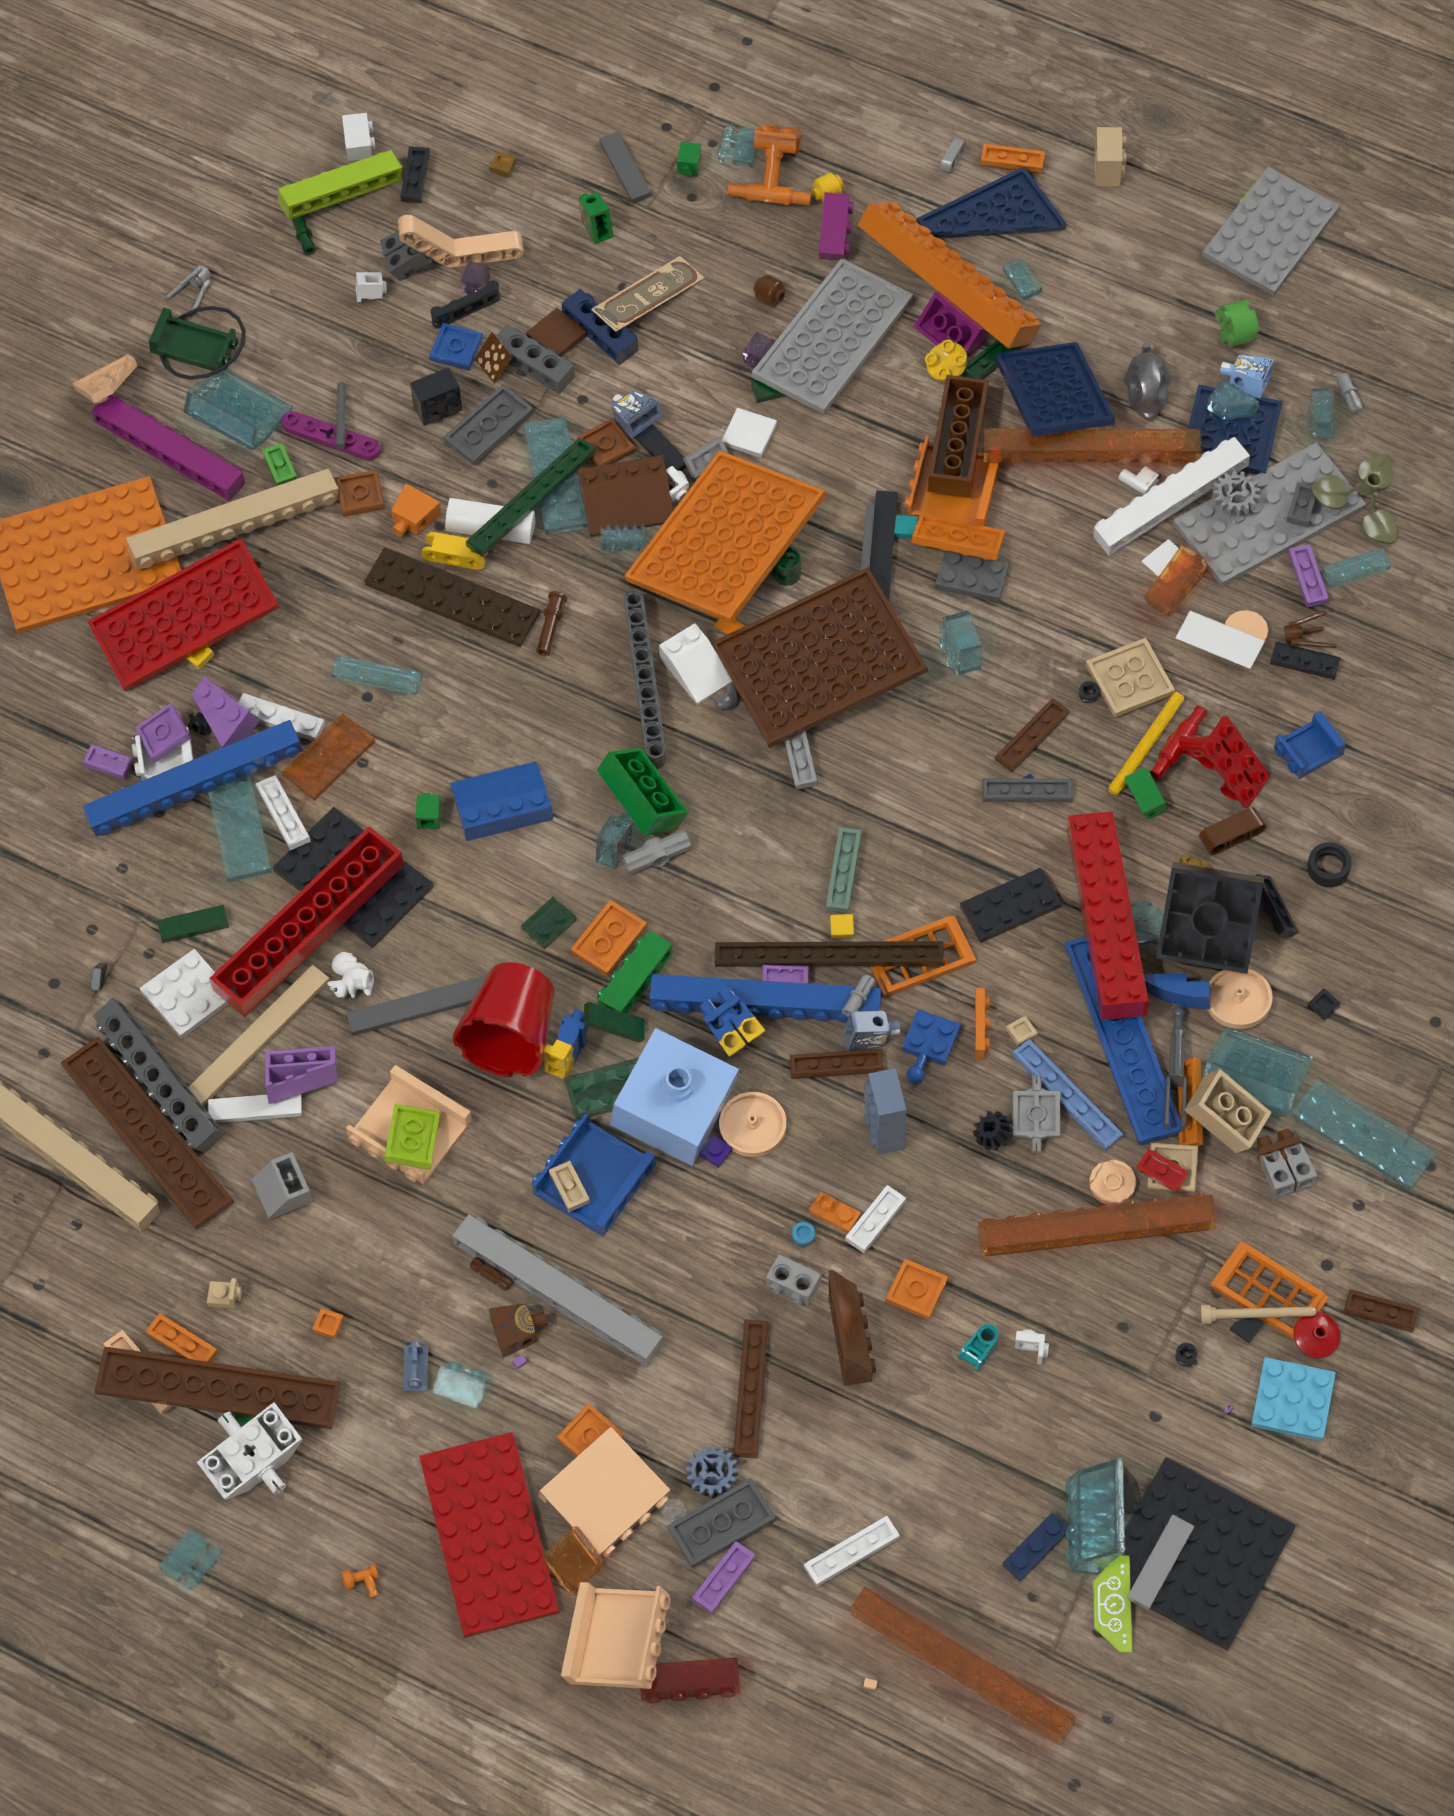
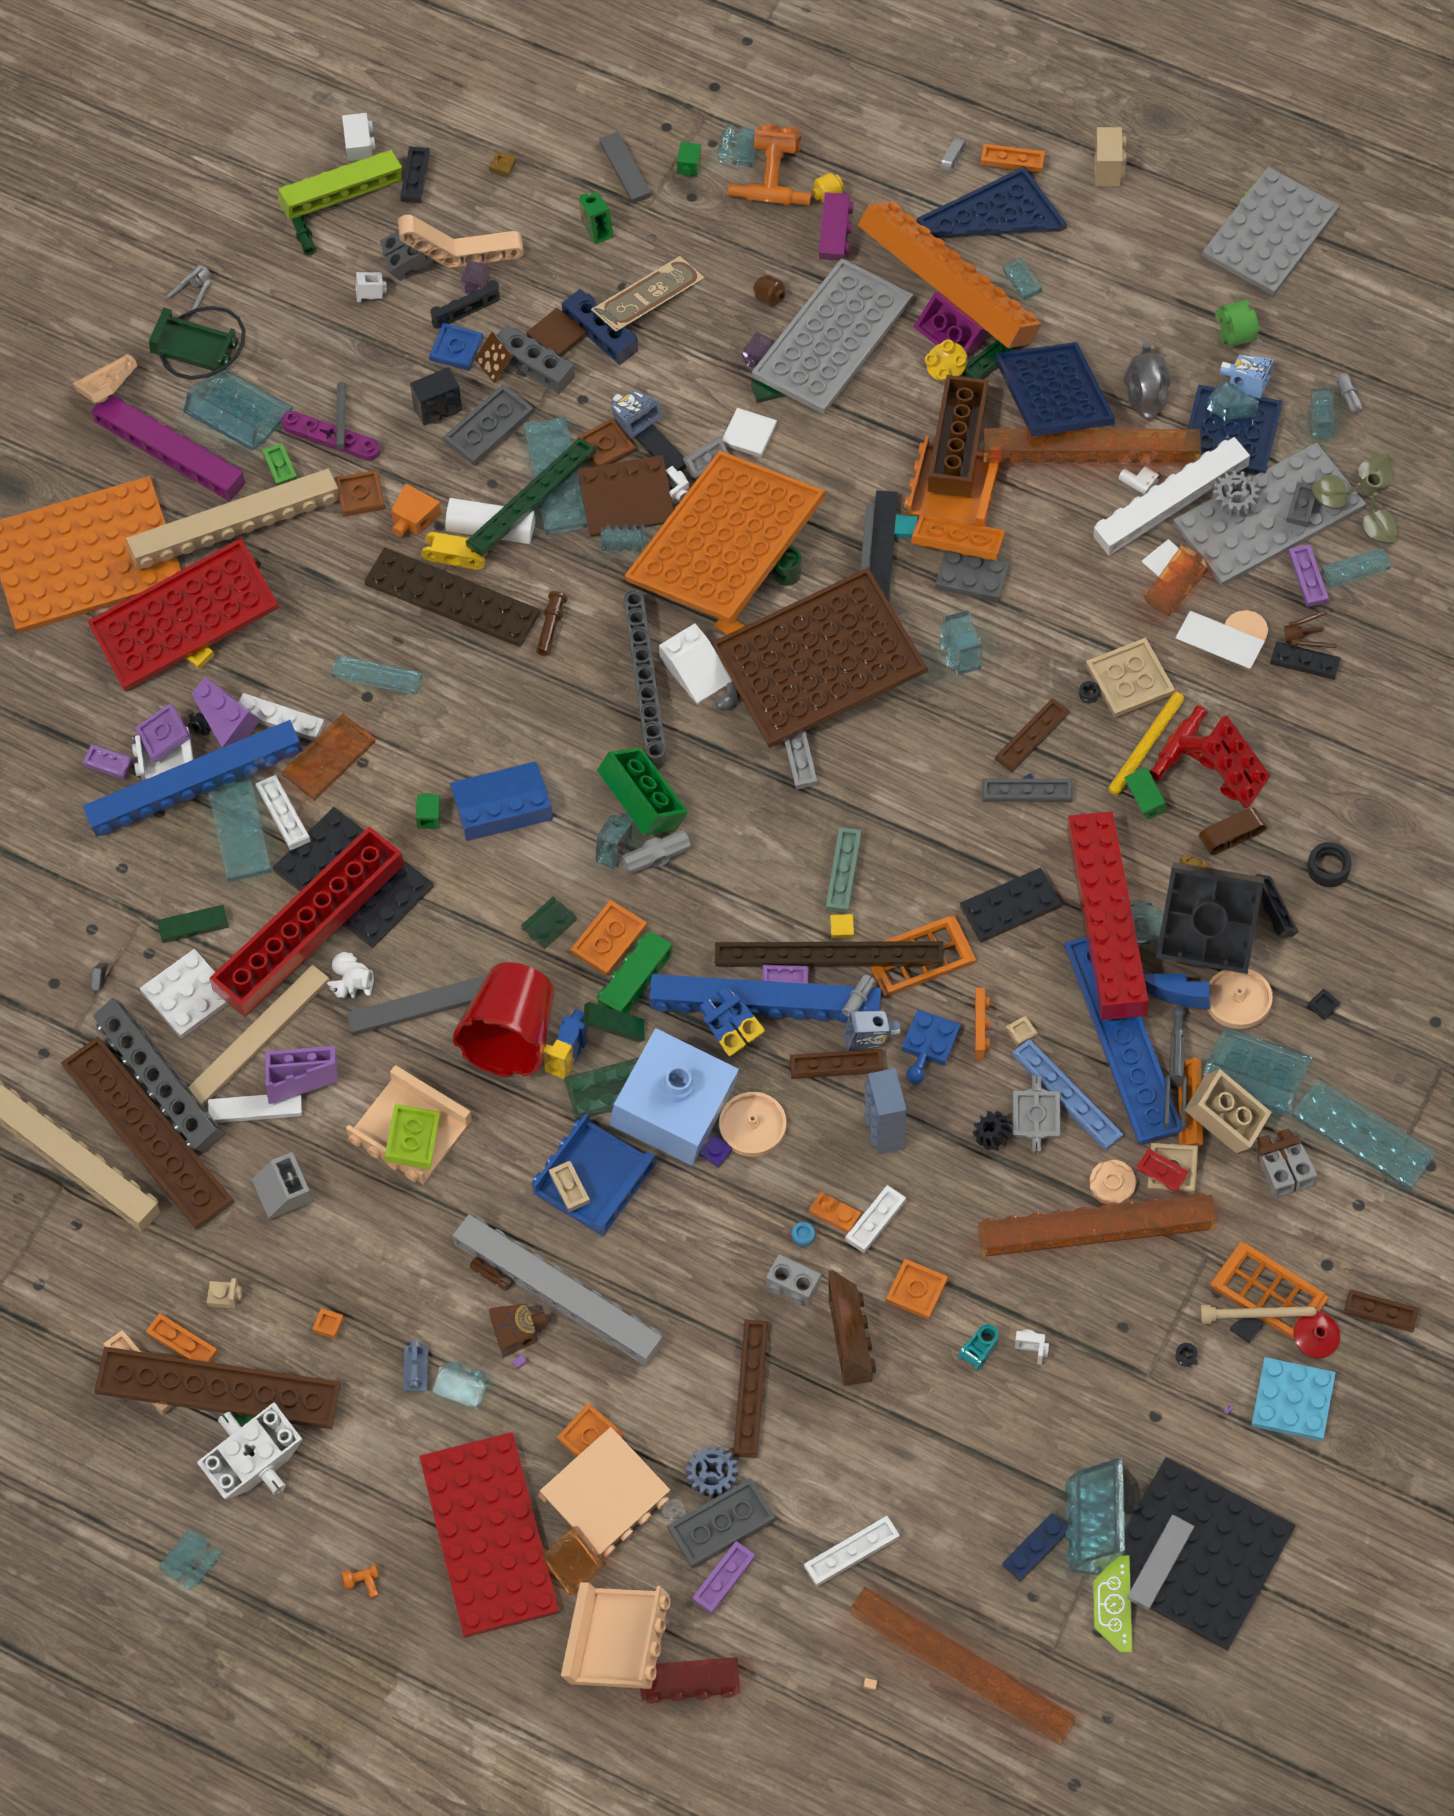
(1310, 746): blue panel -> none

